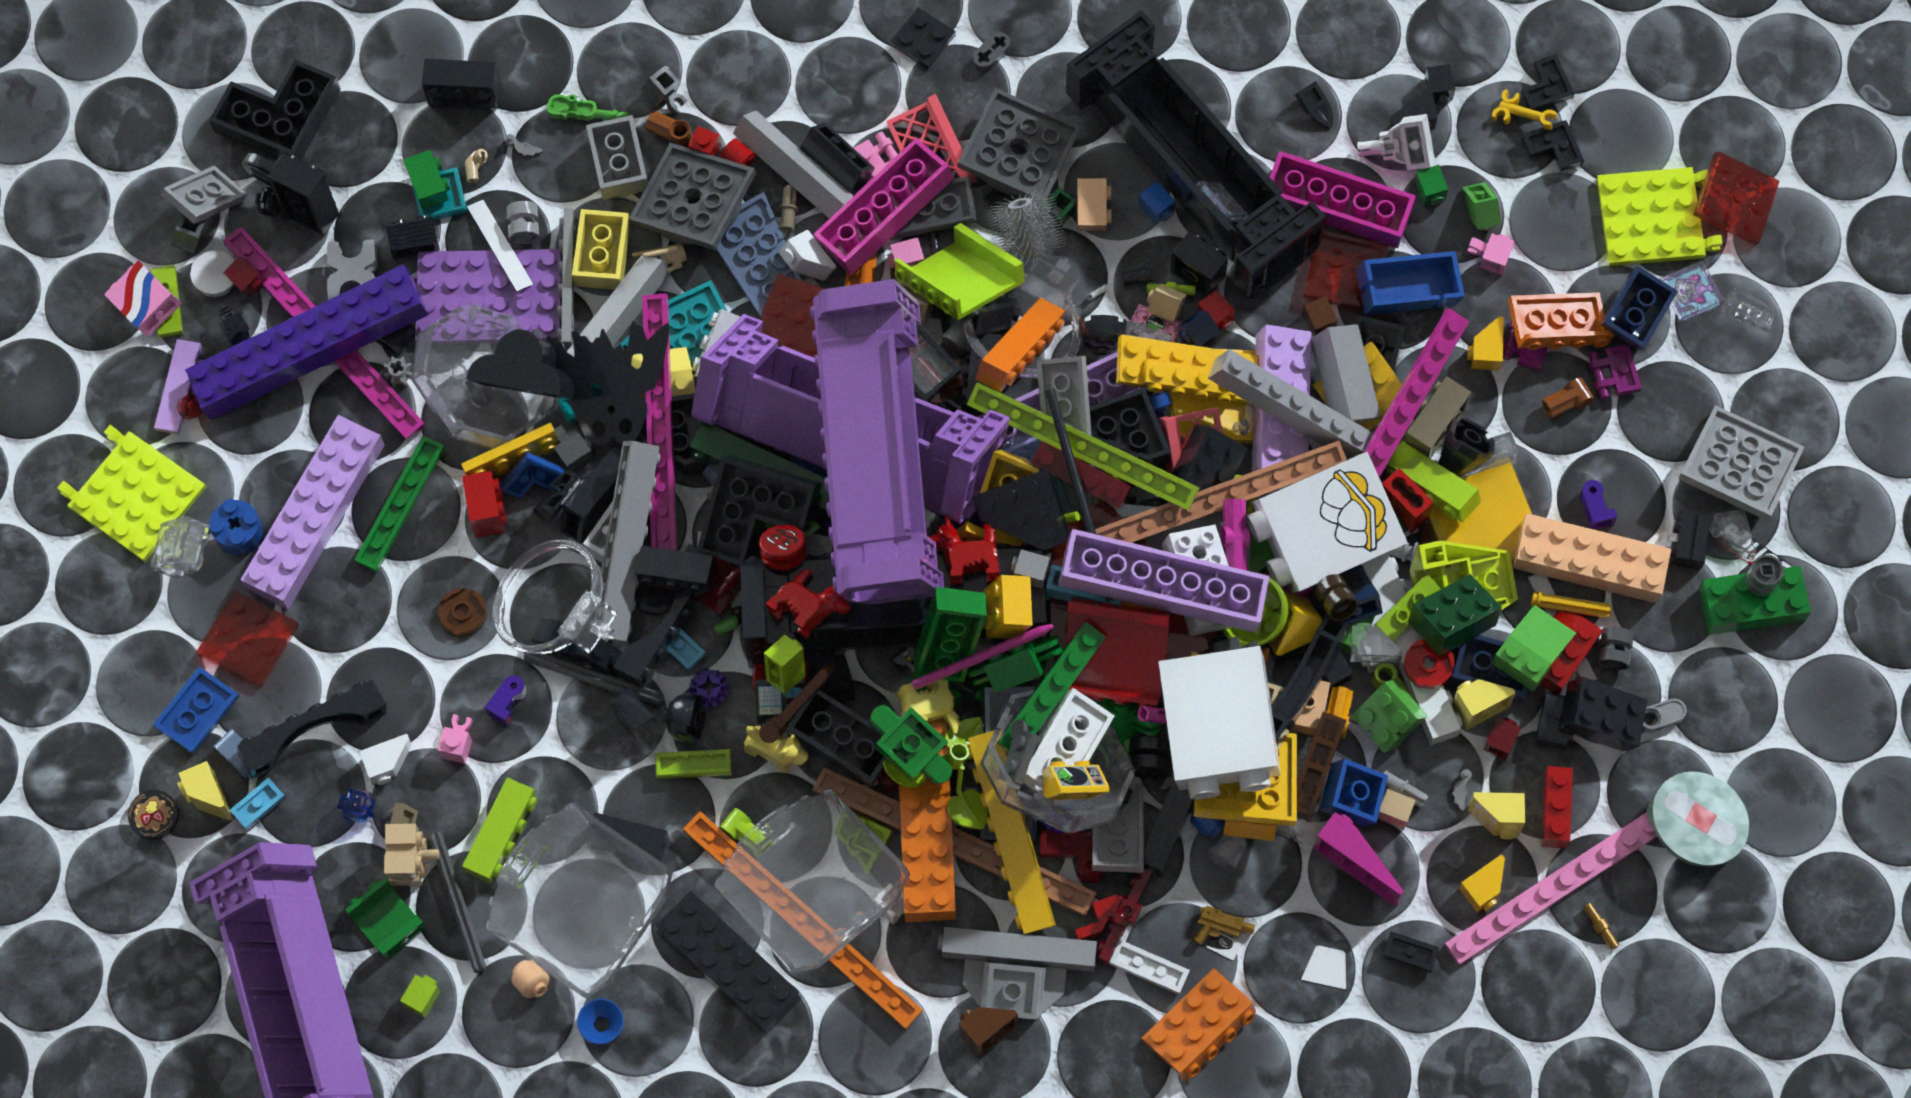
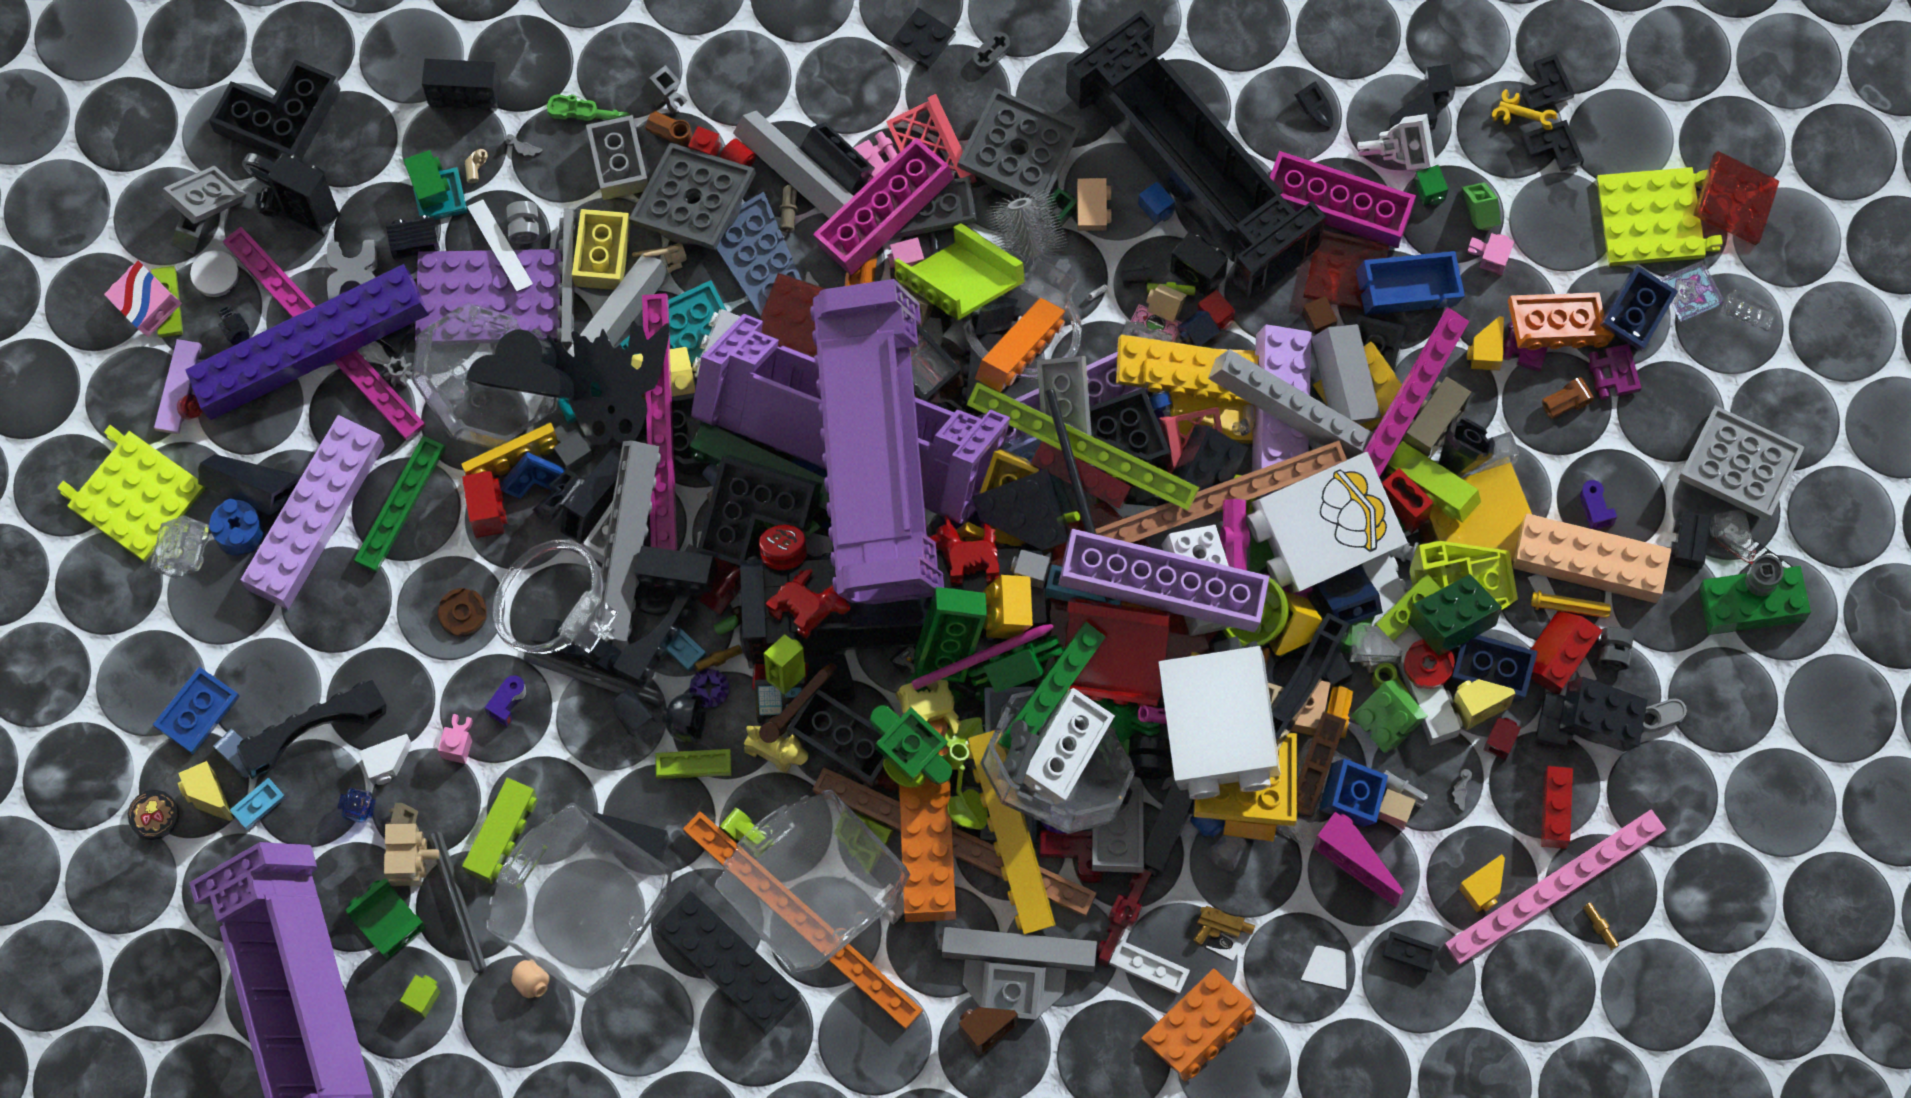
(244, 481): none -> black slope
(245, 276): dark red brick -> none
(247, 638): clear red plate -> none
(599, 1009): blue piece -> none
(718, 658): none -> pearl gold bar
(807, 257): white slope -> none
(1073, 781): yellow slope -> none
(1101, 333): black cylinder -> none
(1101, 911): red slope -> none
(1222, 201): clear tile -> none
(1336, 597): dark brown wheel -> none
(1499, 812): light yellow slope -> none
(1533, 648): bright green slope -> none
(1699, 819): piece -> none

